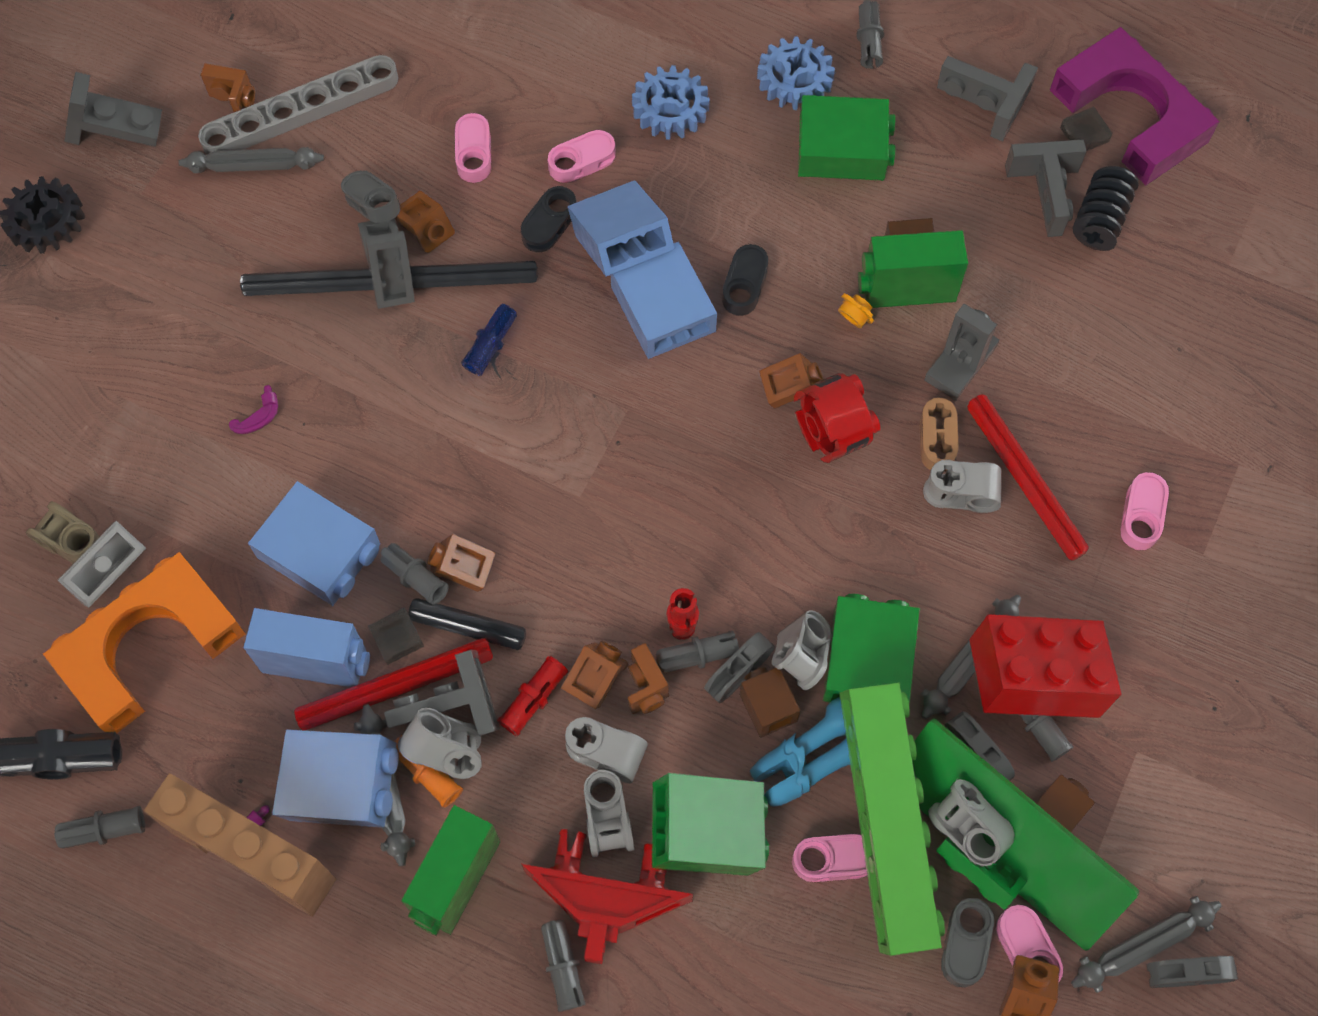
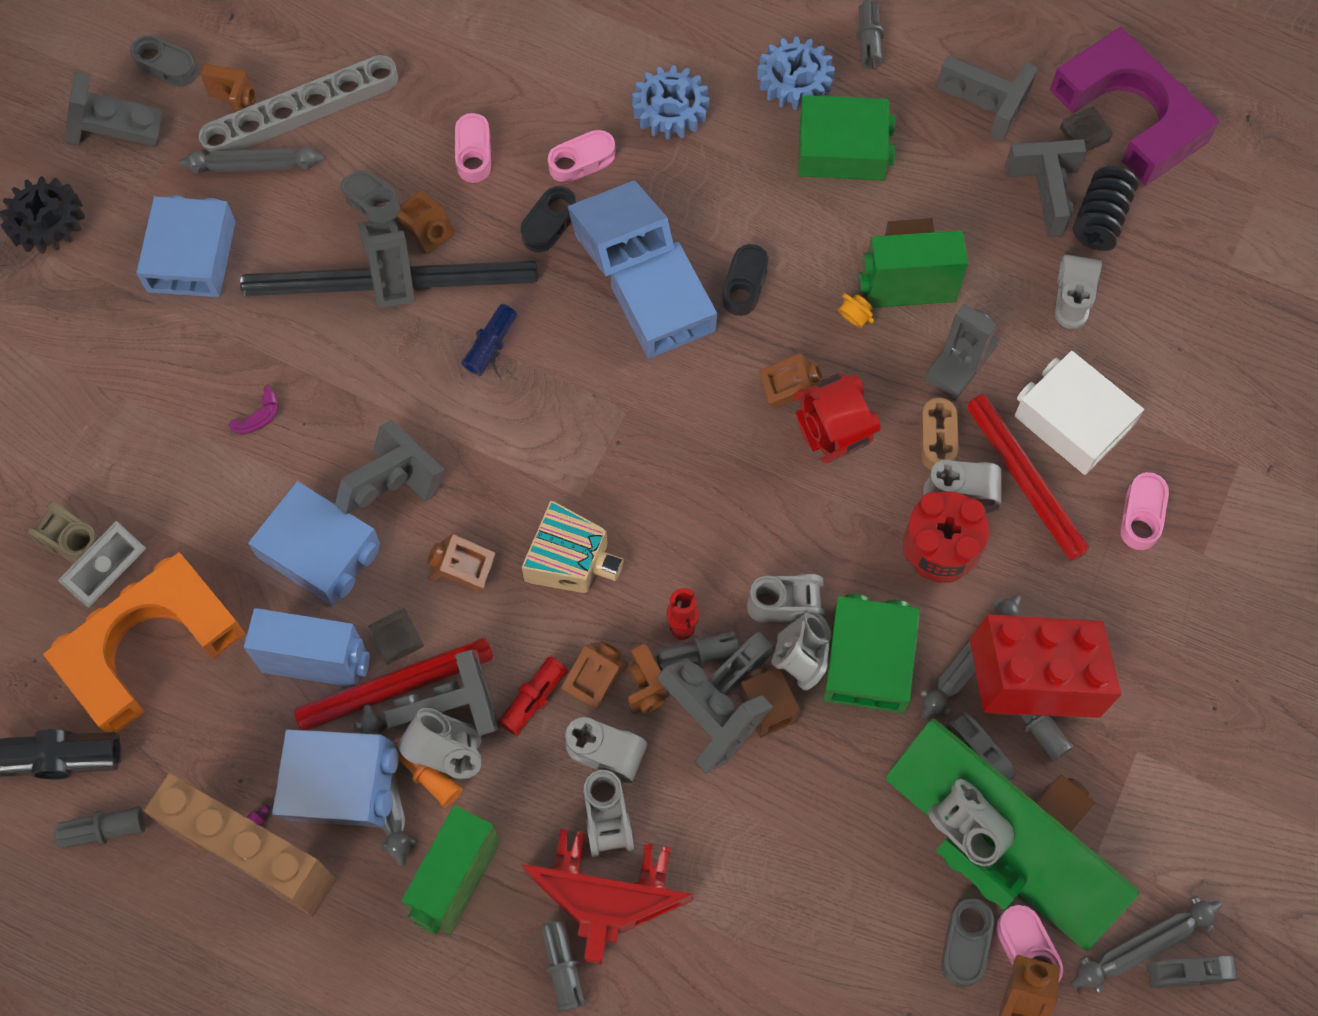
(170, 64): none -> dark grey piece
(186, 246): none -> medium blue brick
(398, 462): none -> dark grey bracket
(414, 573): dark grey axle -> none
(467, 624): black axle -> none
(569, 552): none -> torso
(709, 825): brick -> none
(713, 712): none -> dark grey bracket
(791, 758): dark azure piece -> none
(792, 595): none -> light grey piece
(842, 857): bright pink piece -> none
(891, 819): bright green brick -> none
(948, 515): none -> red brick
(1076, 290): none -> light grey piece
(1077, 411): none -> white brick

